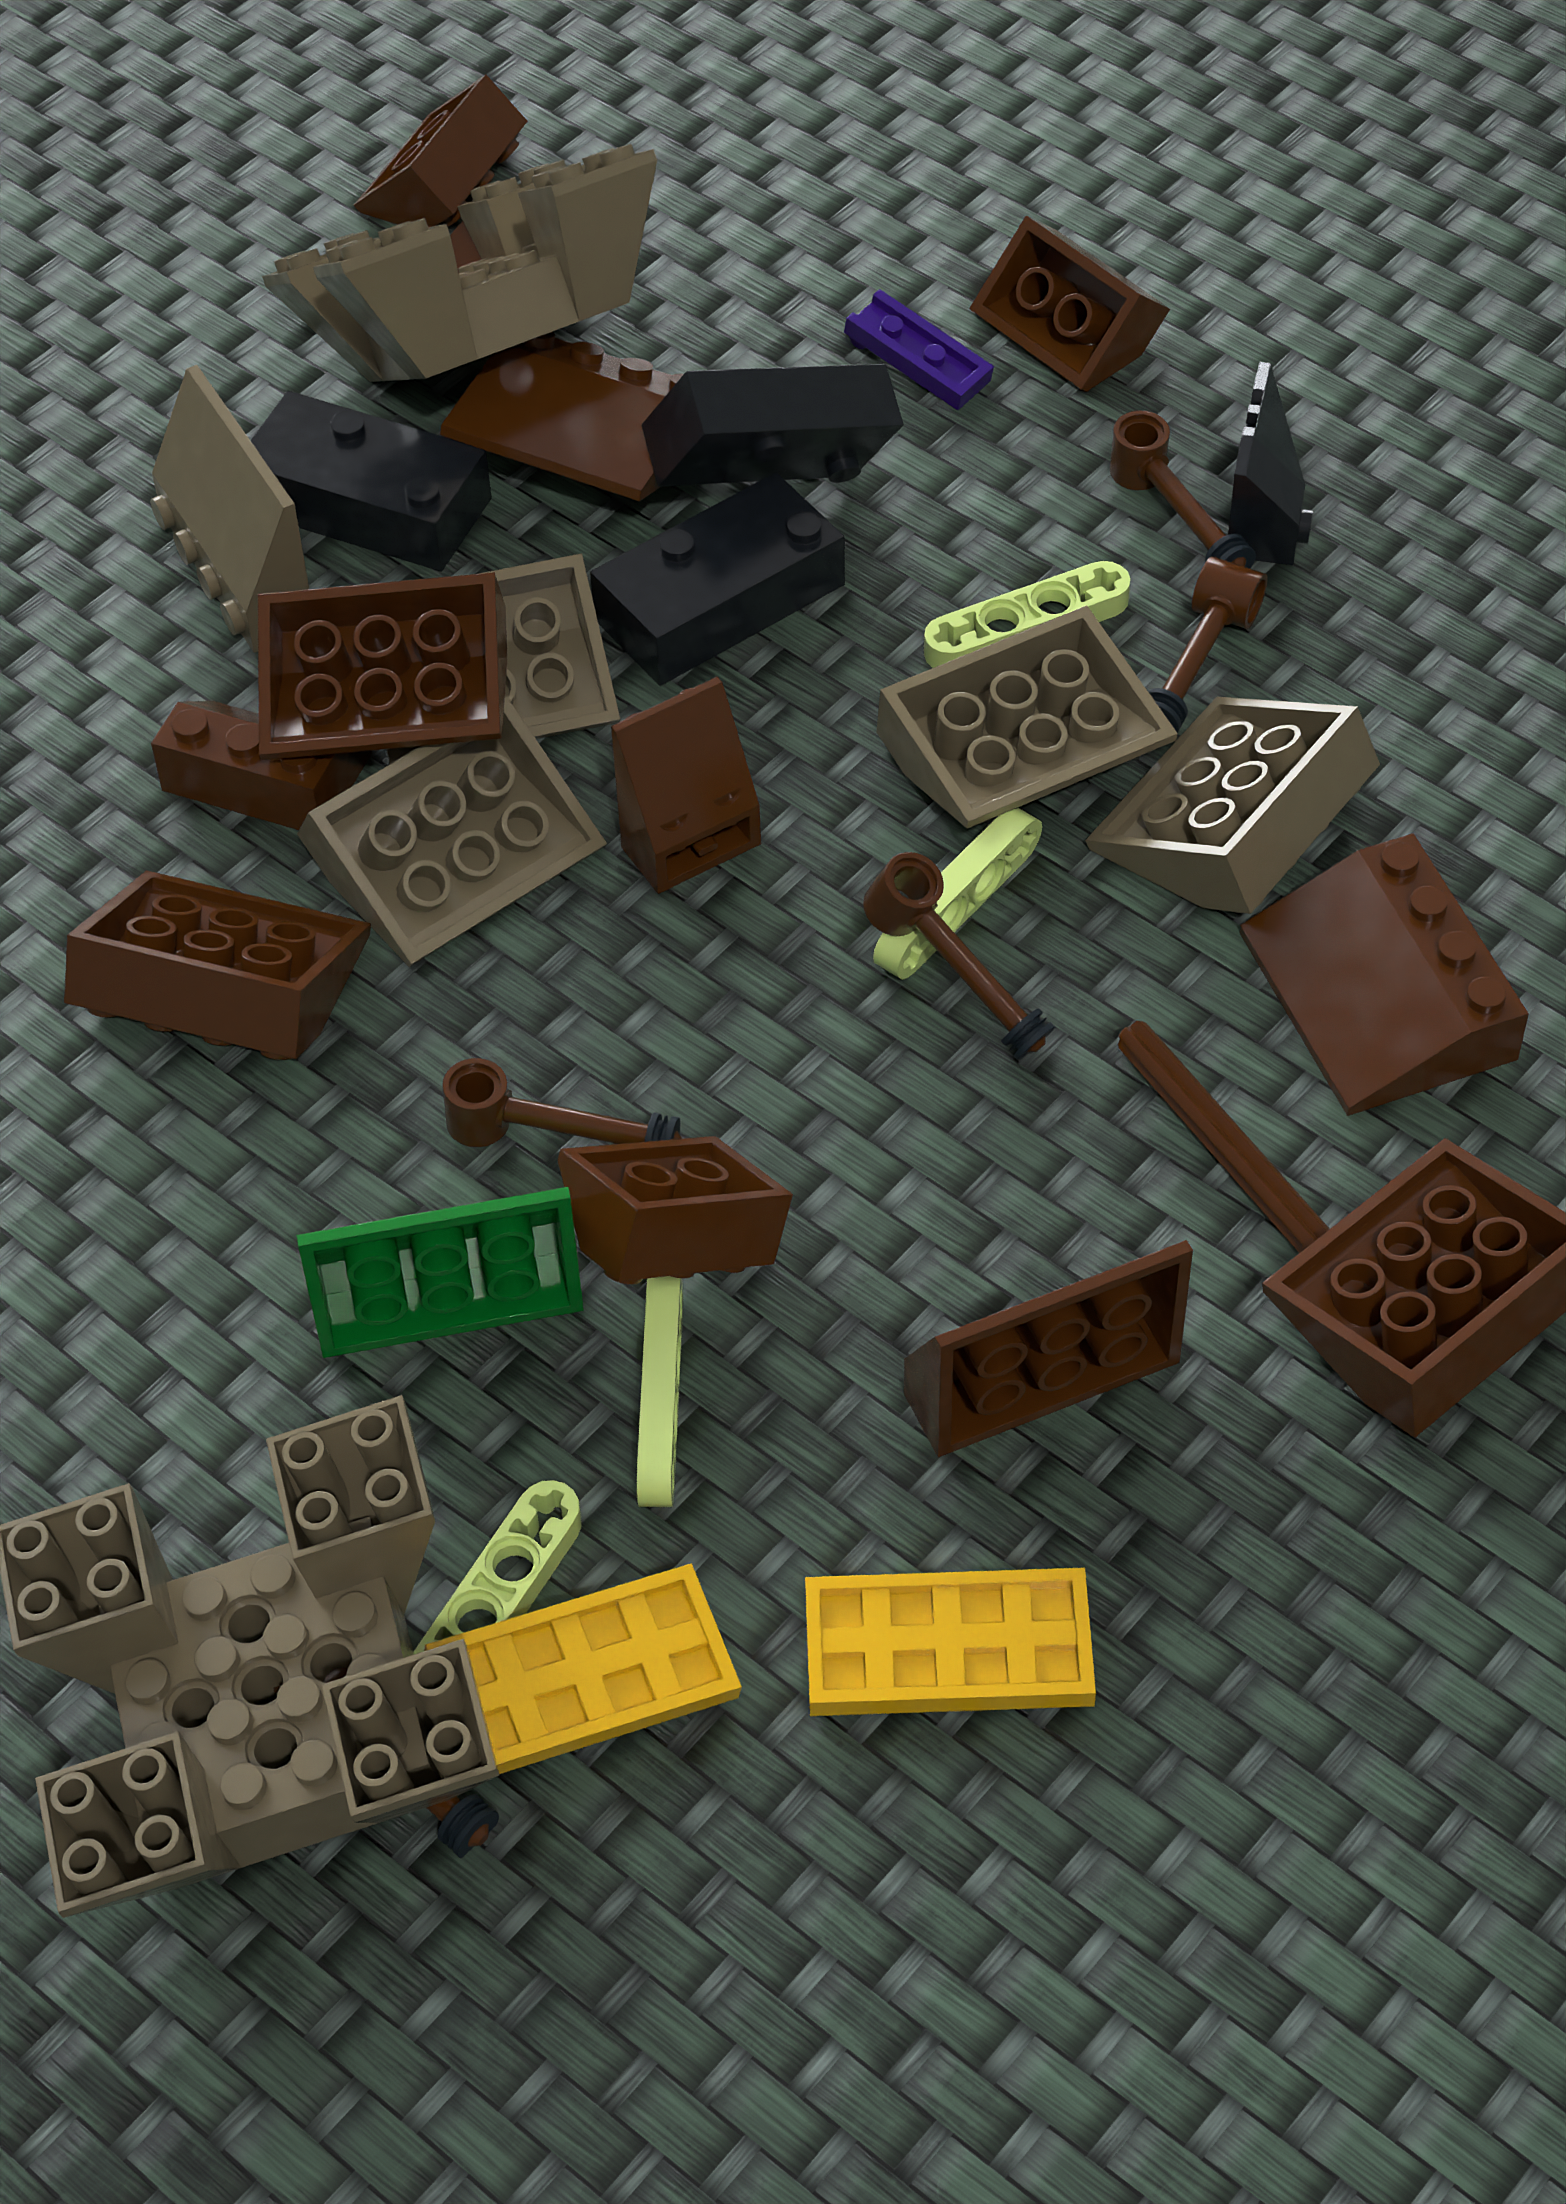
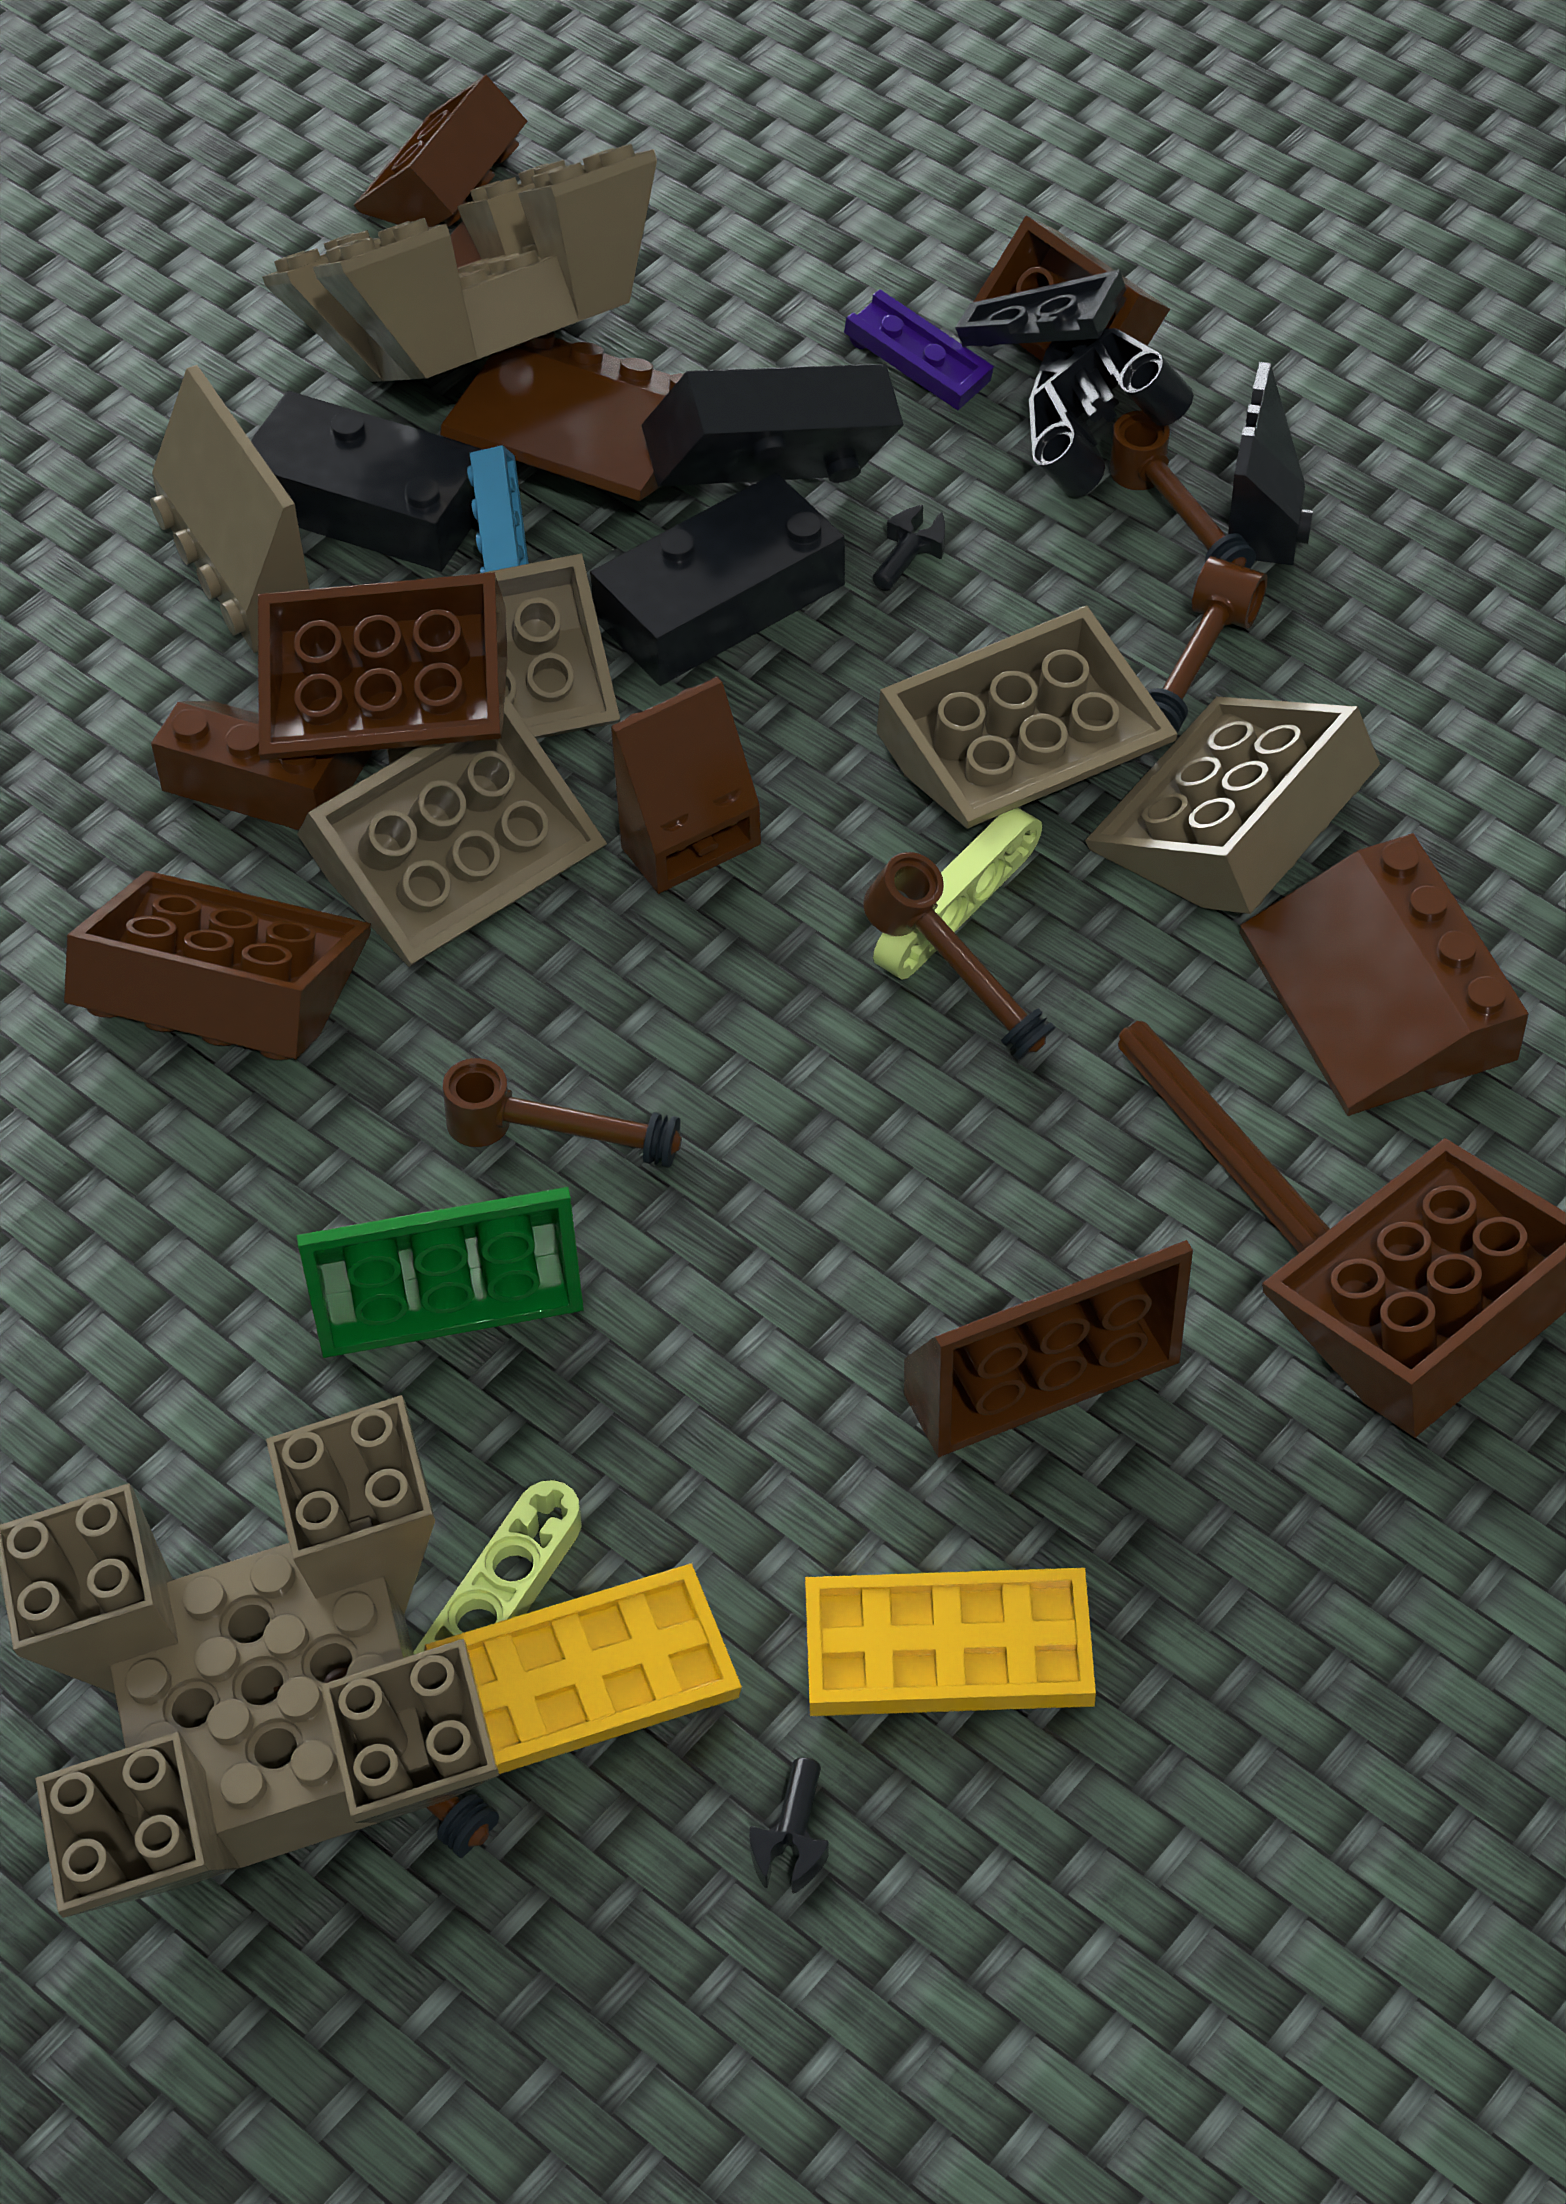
(497, 508): none -> dark azure piece
(660, 1392): yellowish green beam -> none
(672, 1208): reddish brown slope -> none
(792, 1830): none -> black bar
(902, 529): none -> black bar
(1044, 314): none -> black wing
(1081, 378): none -> black connector
(1098, 585): yellowish green beam -> none

